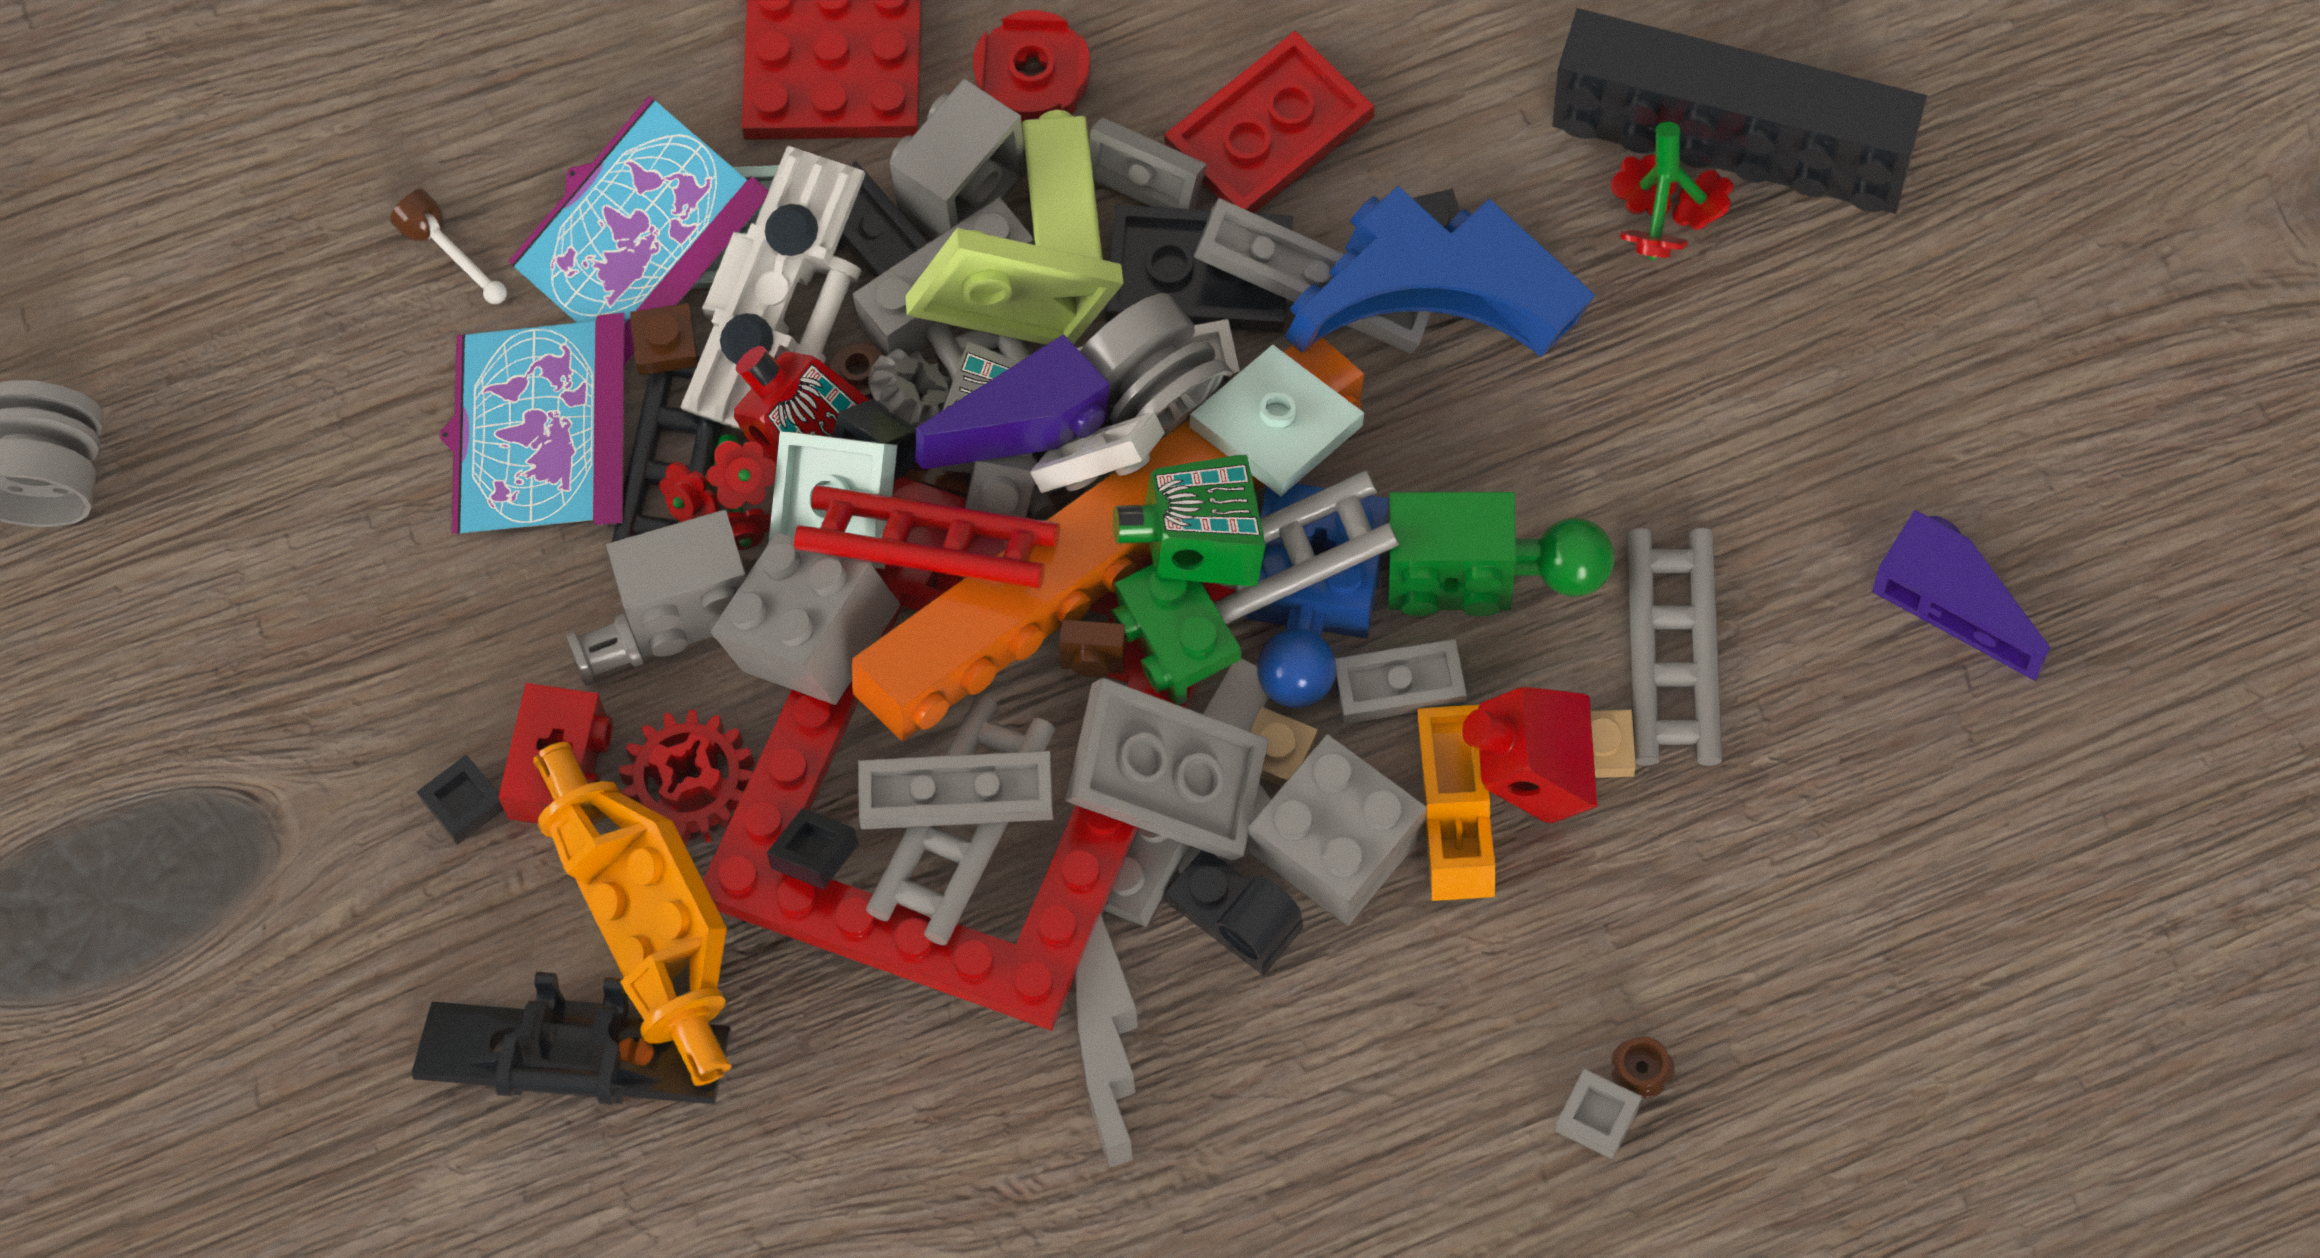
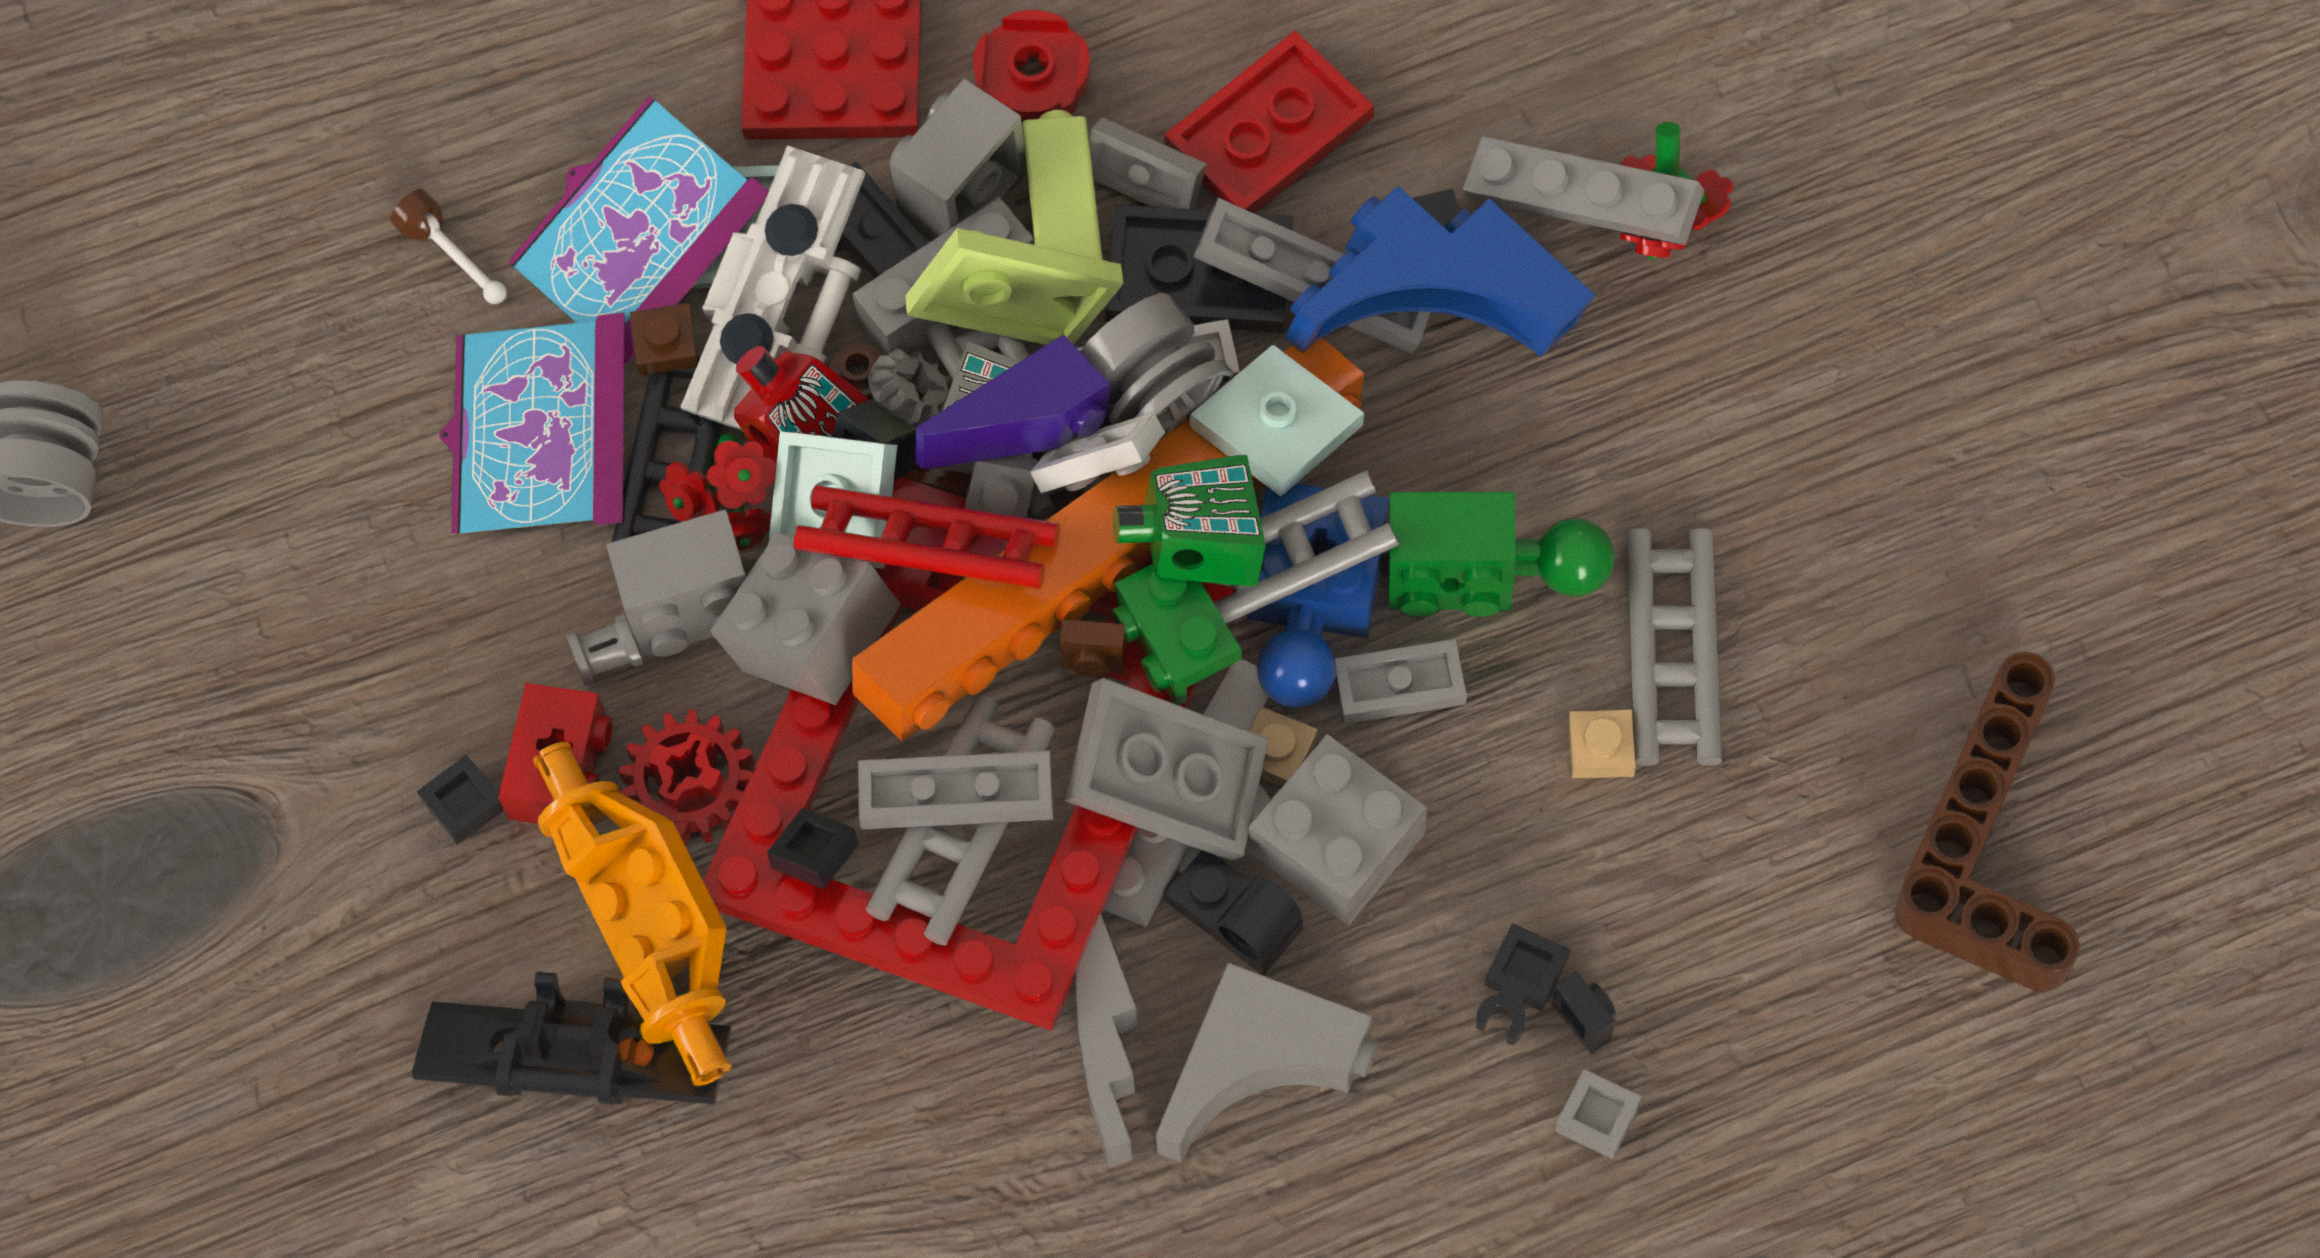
(1258, 1040): none -> light grey arch
(1457, 807): light orange slope -> none
(1522, 974): none -> black plate
(1536, 750): red torso -> none
(1584, 190): none -> light grey plate
(1585, 1010): none -> black plate
(1645, 1051): reddish brown plate -> none
(1738, 110): black brick -> none
(1953, 587): dark purple slope -> none
(1970, 827): none -> reddish brown beam

